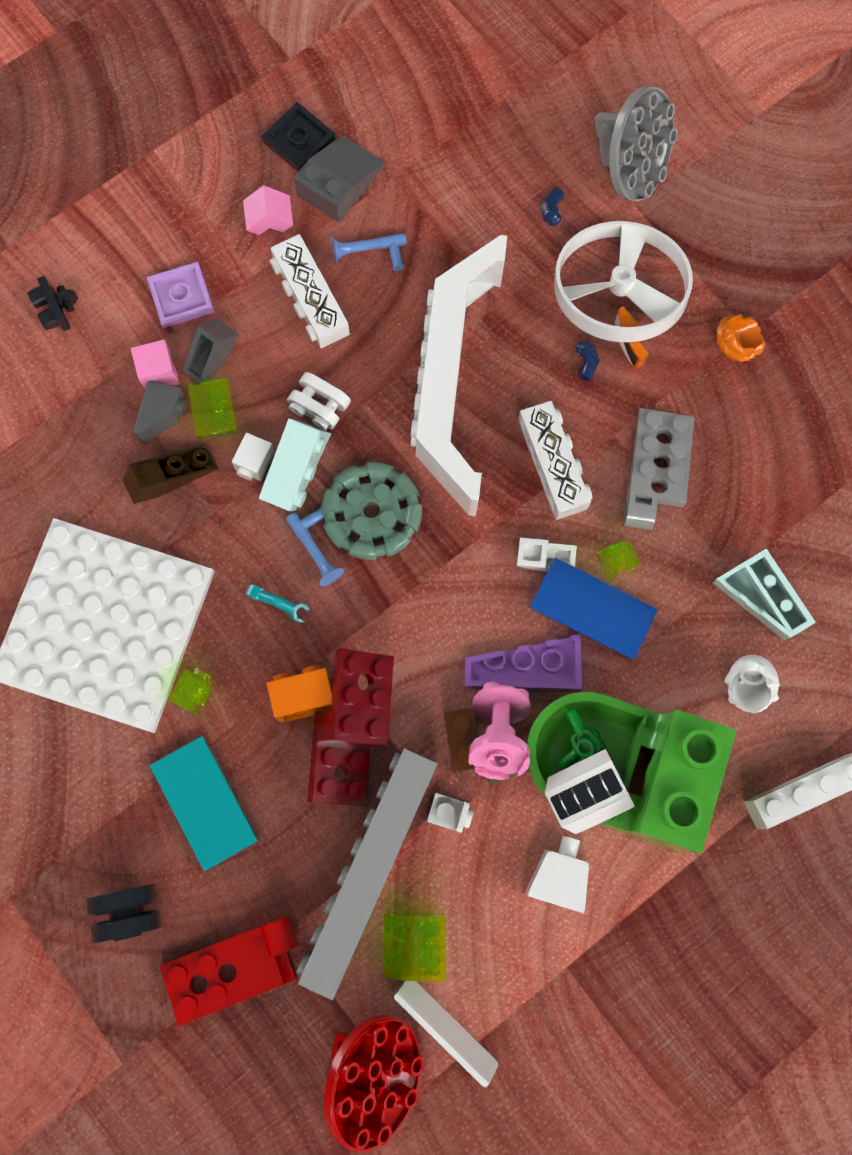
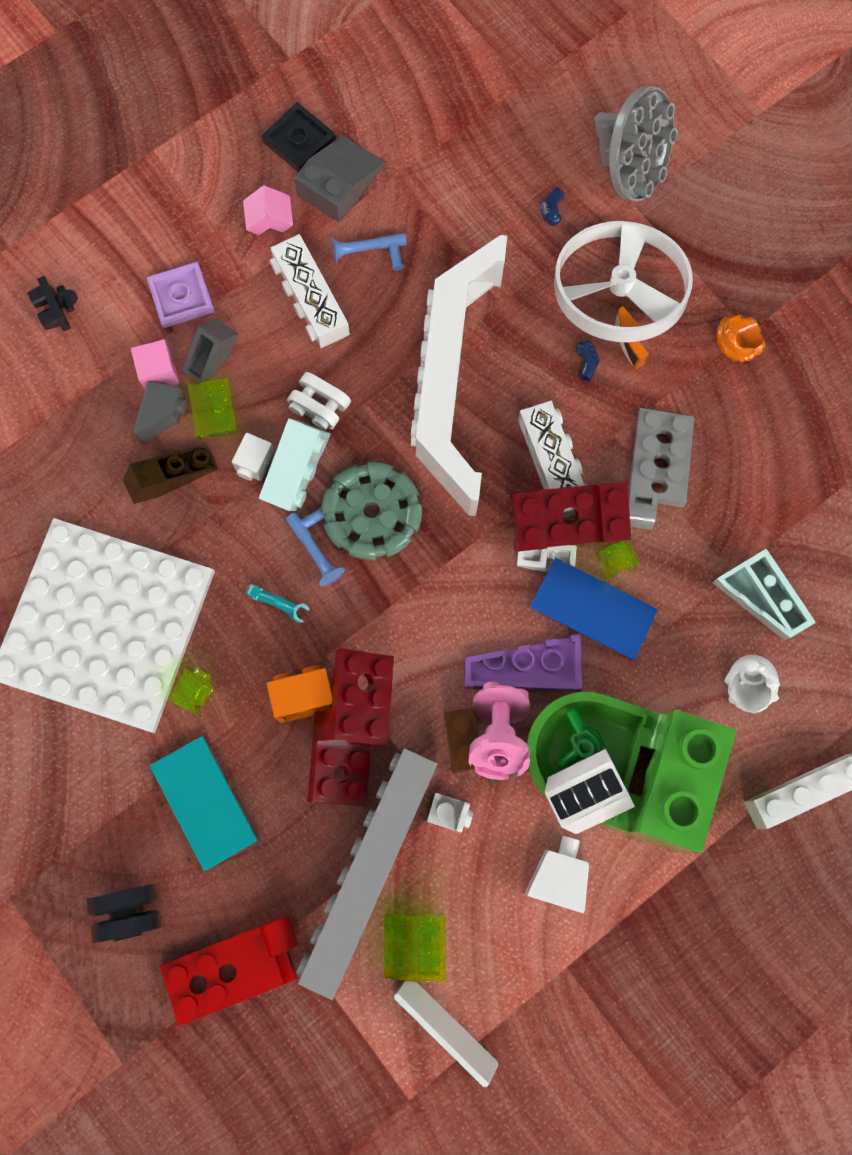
(368, 1082): red bracket -> none
(599, 509): none -> dark red piece

